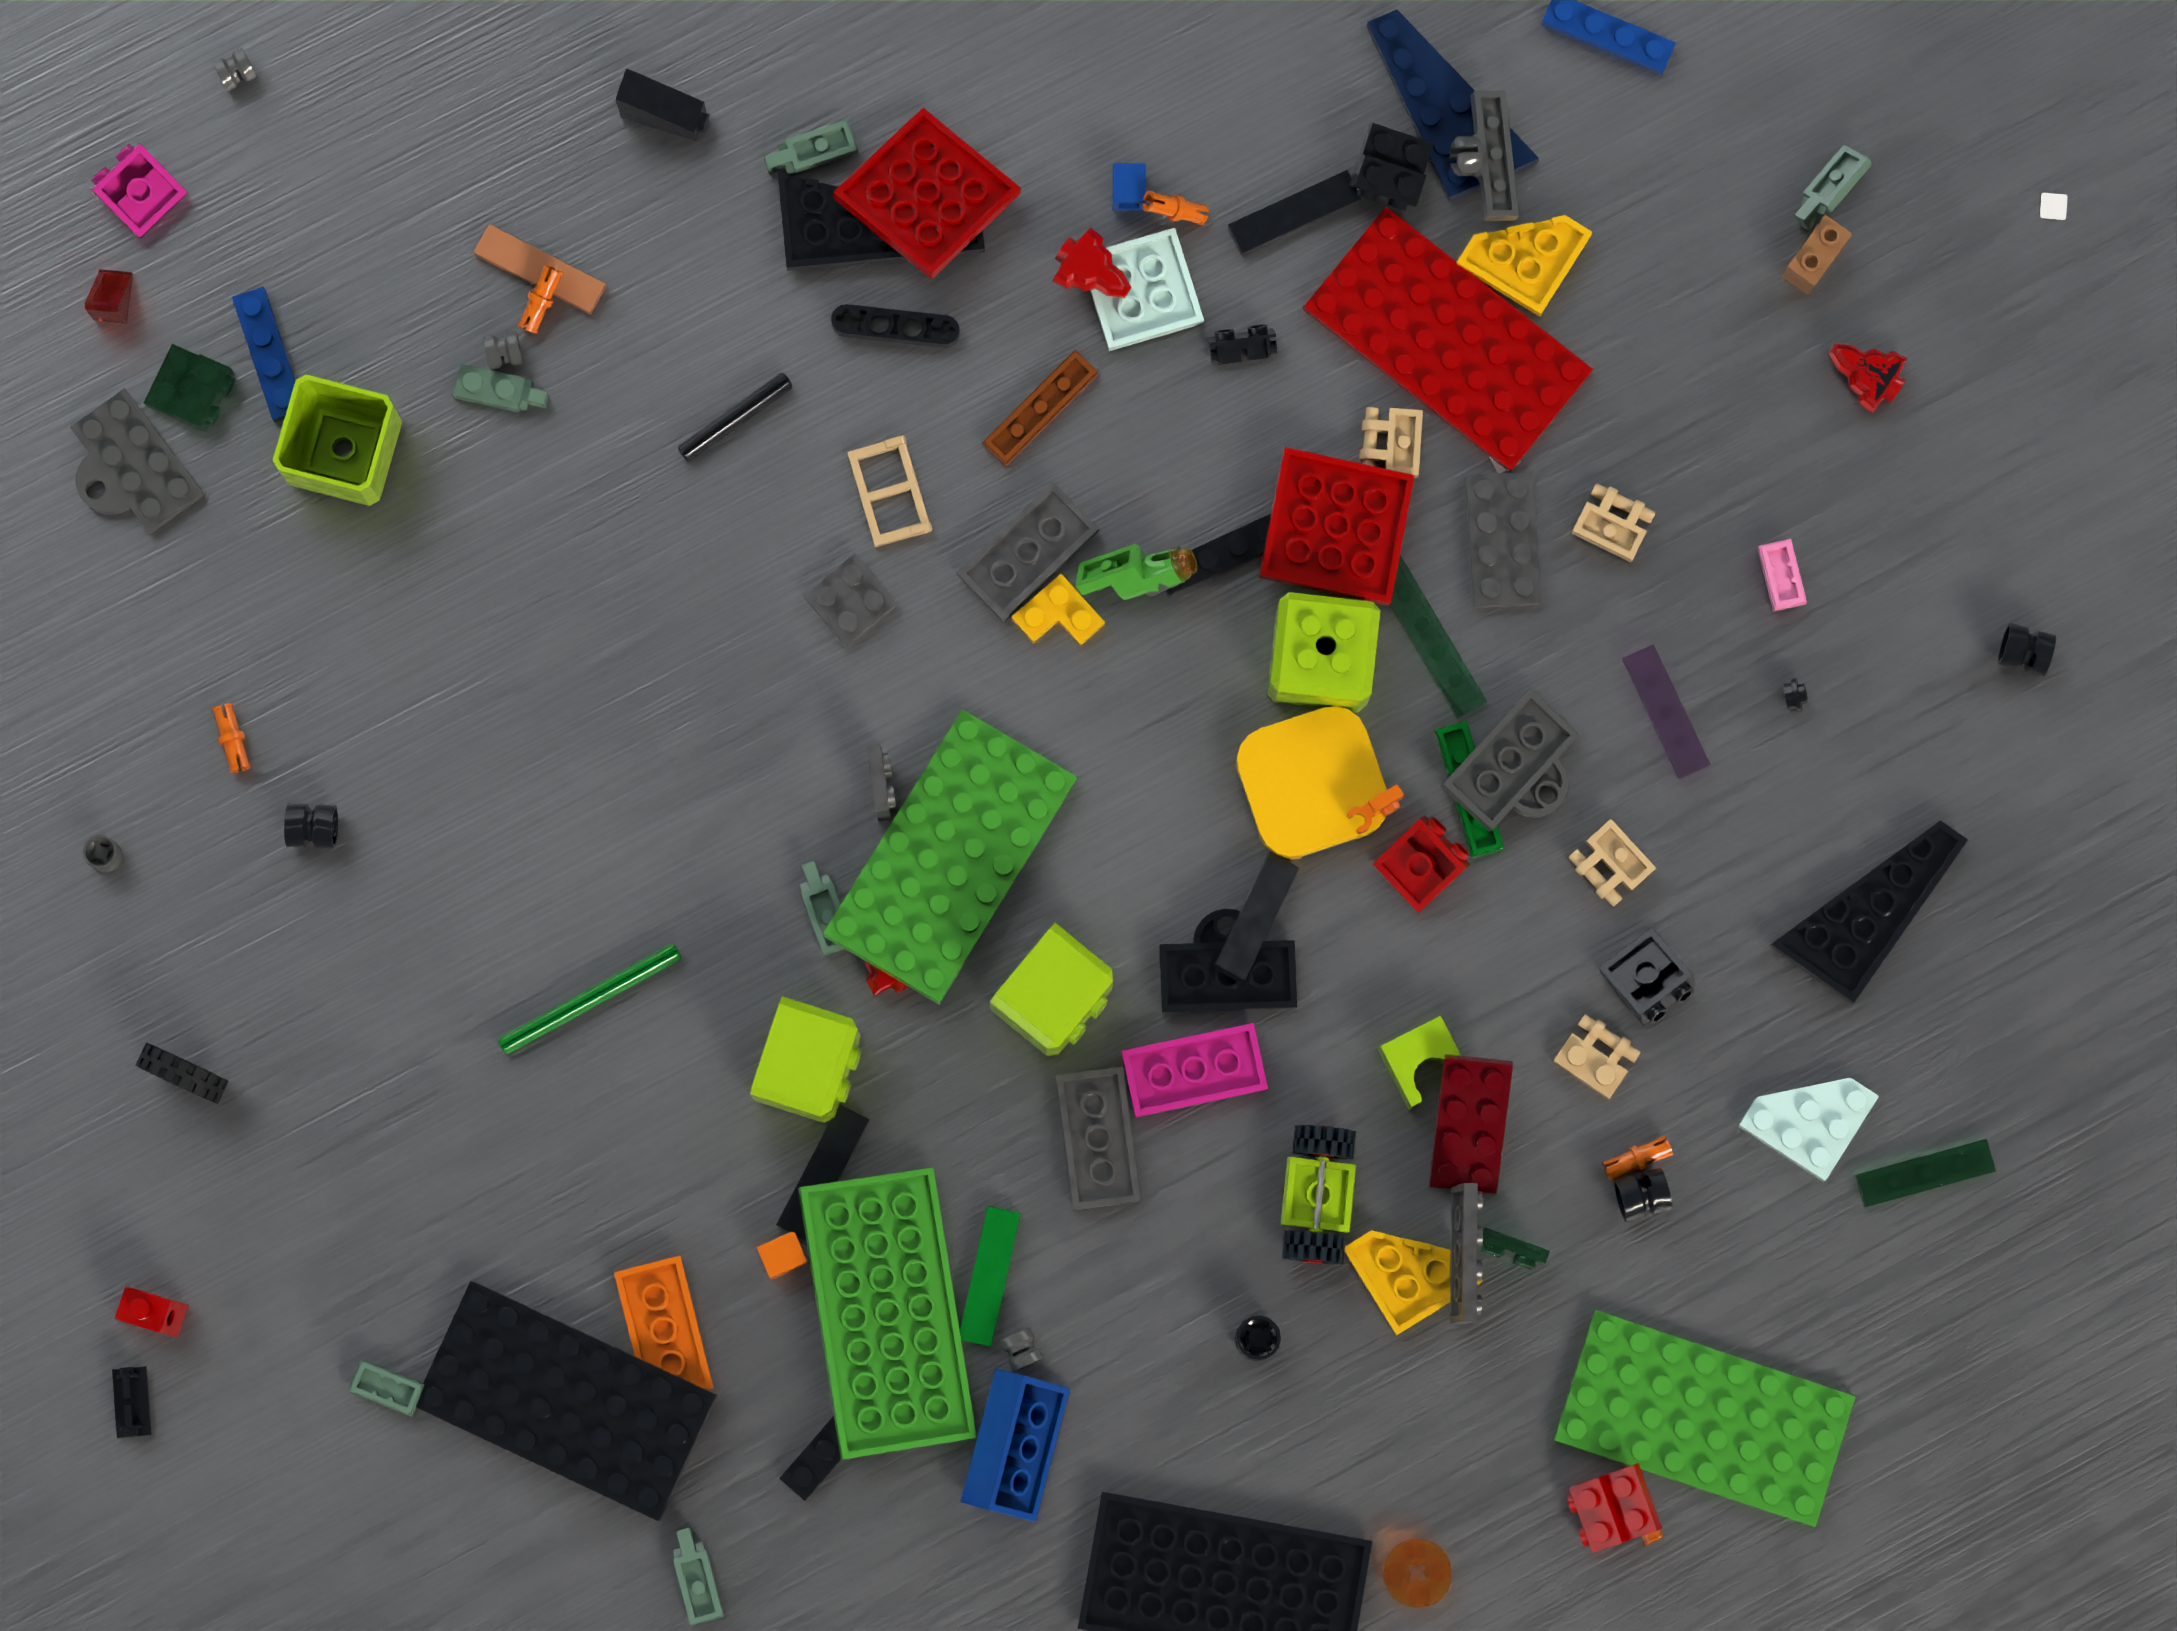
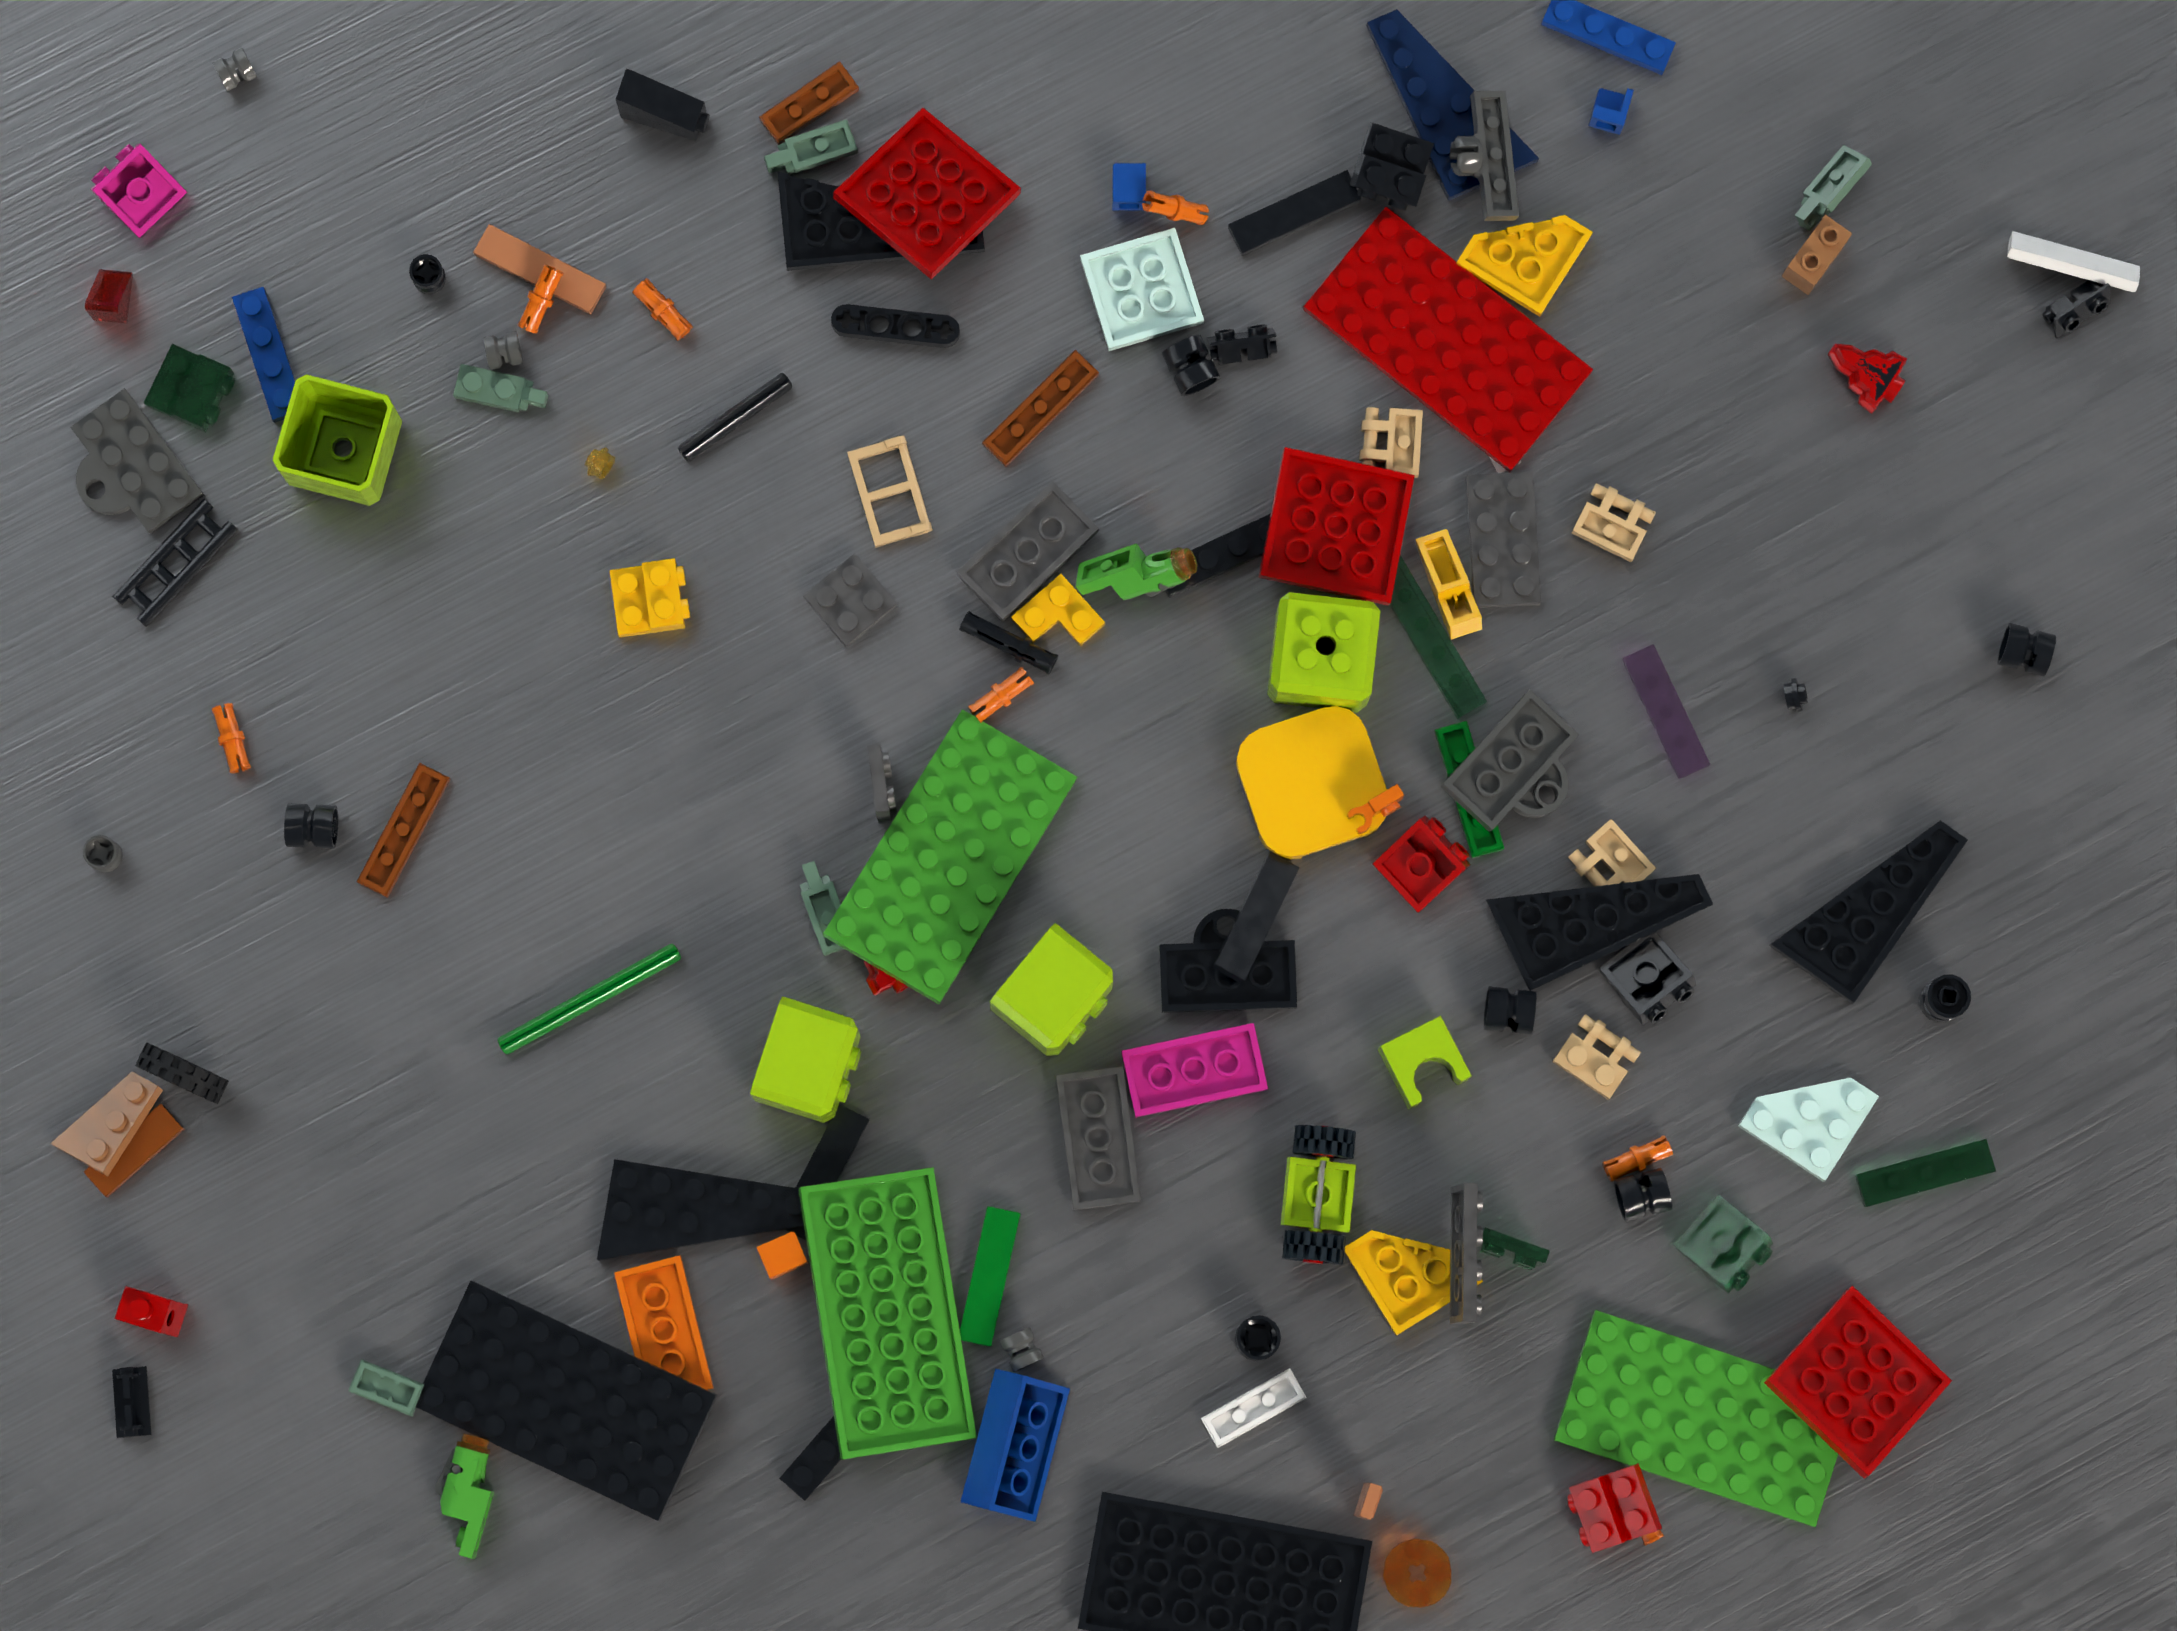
(110, 1124): none -> medium nougat wing
(152, 1136): none -> dark orange tile
(177, 542): none -> black bar
(403, 830): none -> dark orange tile
(426, 267): none -> black wheel
(462, 1493): none -> bright green plate
(599, 463): none -> clear yellow plate
(649, 598): none -> yellow plate
(662, 309): none -> orange pin
(677, 1208): none -> black wing
(696, 1579): sand green hinge -> none
(809, 103): none -> dark orange tile
(1001, 694): none -> orange pin
(1008, 642): none -> black pin
(1090, 267): red rock -> none
(1199, 373): none -> black wheel
(1253, 1408): none -> white tile
(1368, 1501): none -> nougat tile
(1449, 584): none -> yellow slope
(1470, 1122): dark red plate -> none
(1510, 1010): none -> black wheel
(1574, 927): none -> black wing
(1610, 110): none -> blue panel
(1725, 1245): none -> clear green plate
(1782, 575): bright pink plate -> none
(1858, 1382): none -> red plate
(1945, 998): none -> black wheel
(2053, 206): white sticker -> none
(2073, 261): none -> white tile
(2090, 300): none -> black hinge

